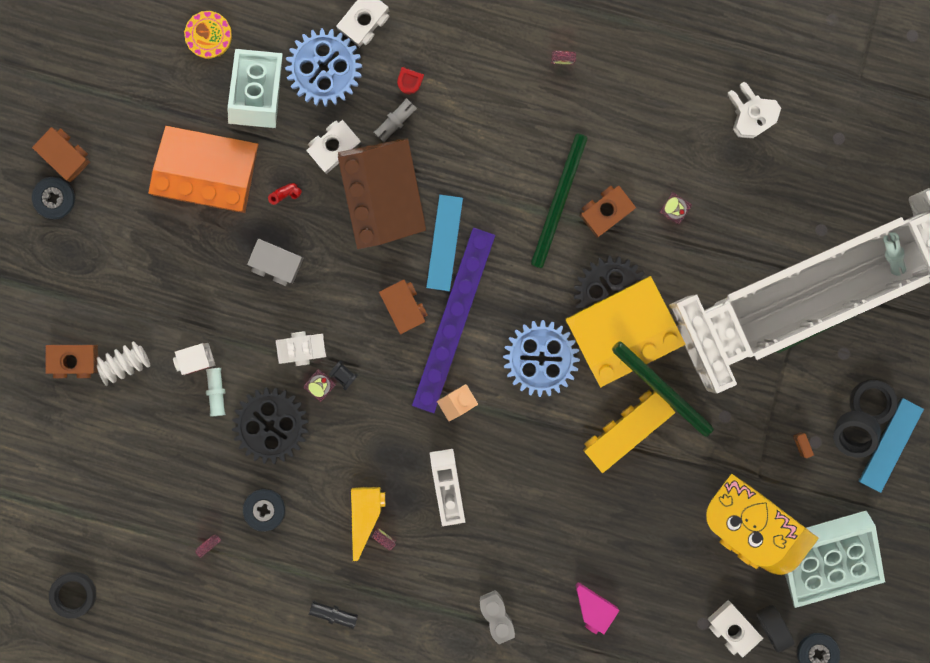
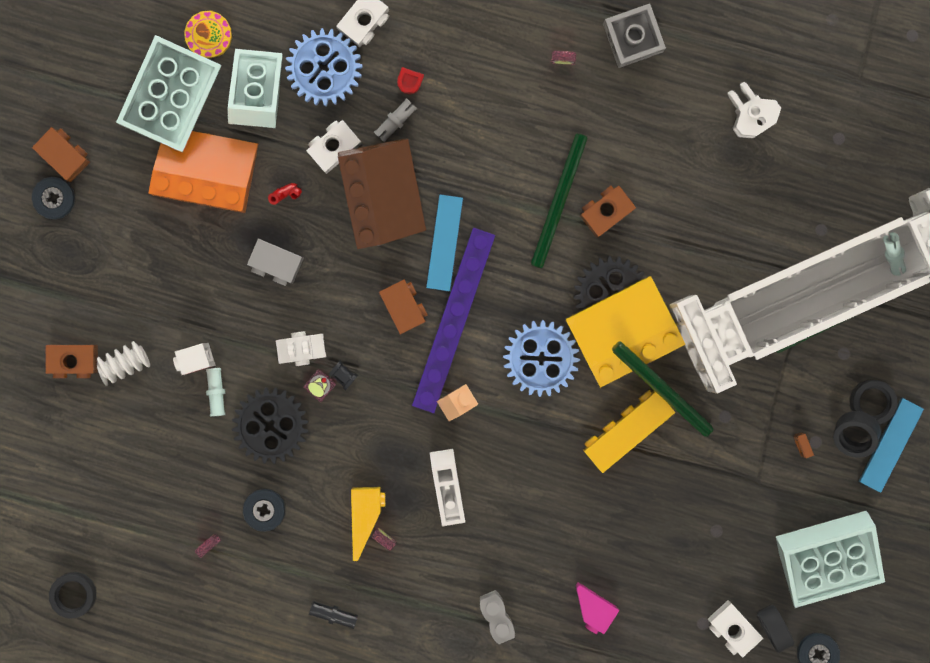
(168, 93): none -> light aqua slope
(634, 35): none -> light grey brick
(675, 208): tile -> none
(757, 528): yellow brick -> none

